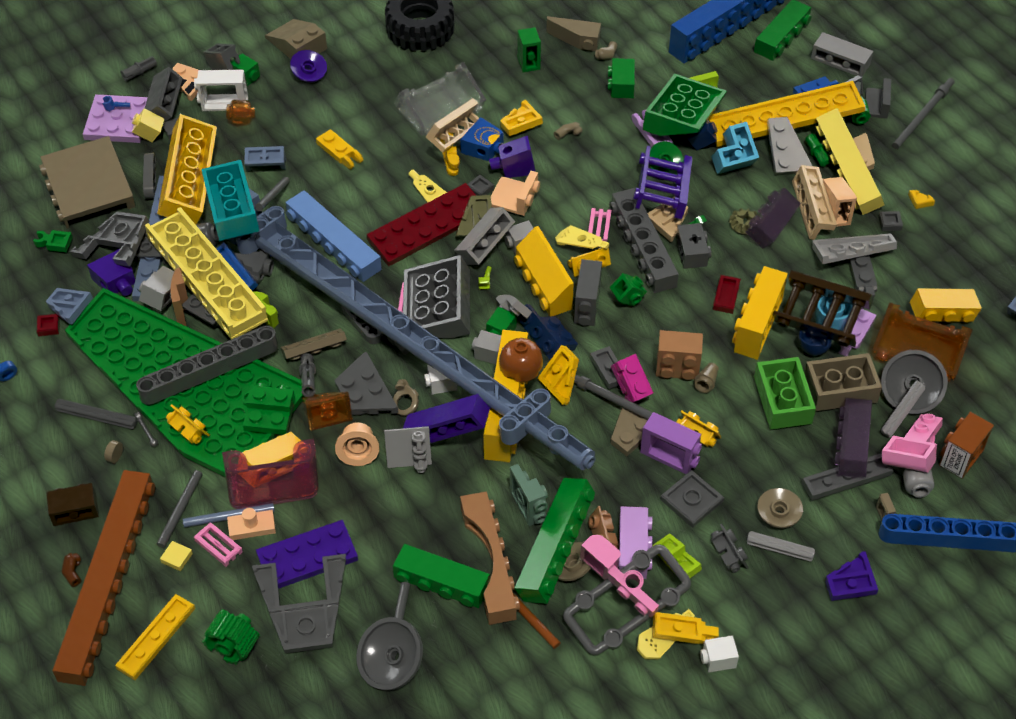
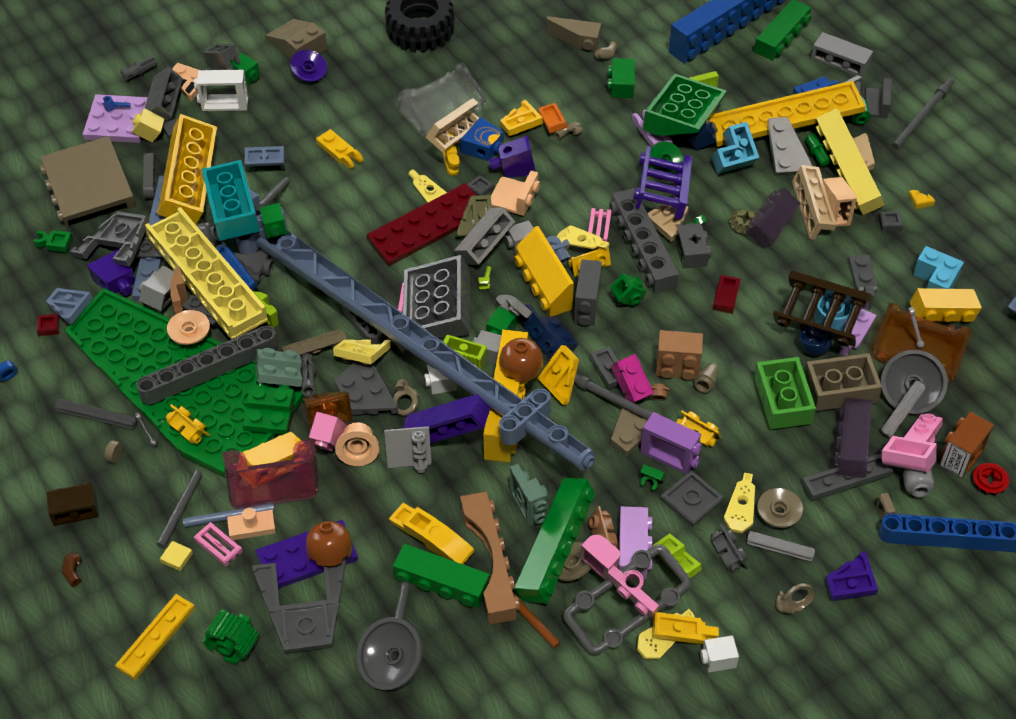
(104, 579): dark orange brick -> none
(188, 327): none -> light nougat dish
(240, 112): clear orange head -> none
(273, 220): none -> green brick
(278, 367): none -> sand green plate
(326, 431): none -> bright pink brick
(328, 543): none -> dark orange cylinder
(333, 236): medium blue brick -> none
(361, 350): none -> light yellow wing
(432, 533): none -> yellow slope
(472, 351): none -> lime brick
(529, 49): green brick -> none
(552, 117): none -> orange tile
(560, 249): none -> sand blue hips
(652, 474): none -> green tile
(660, 392): none -> medium nougat plate
(738, 511): none -> light yellow piece
(757, 314): yellow brick -> none
(786, 605): none -> dark tan piece
(850, 247): light grey wing -> none
(920, 344): none -> light grey hinge
(938, 269): none -> medium azure brick
(999, 476): none -> red gear

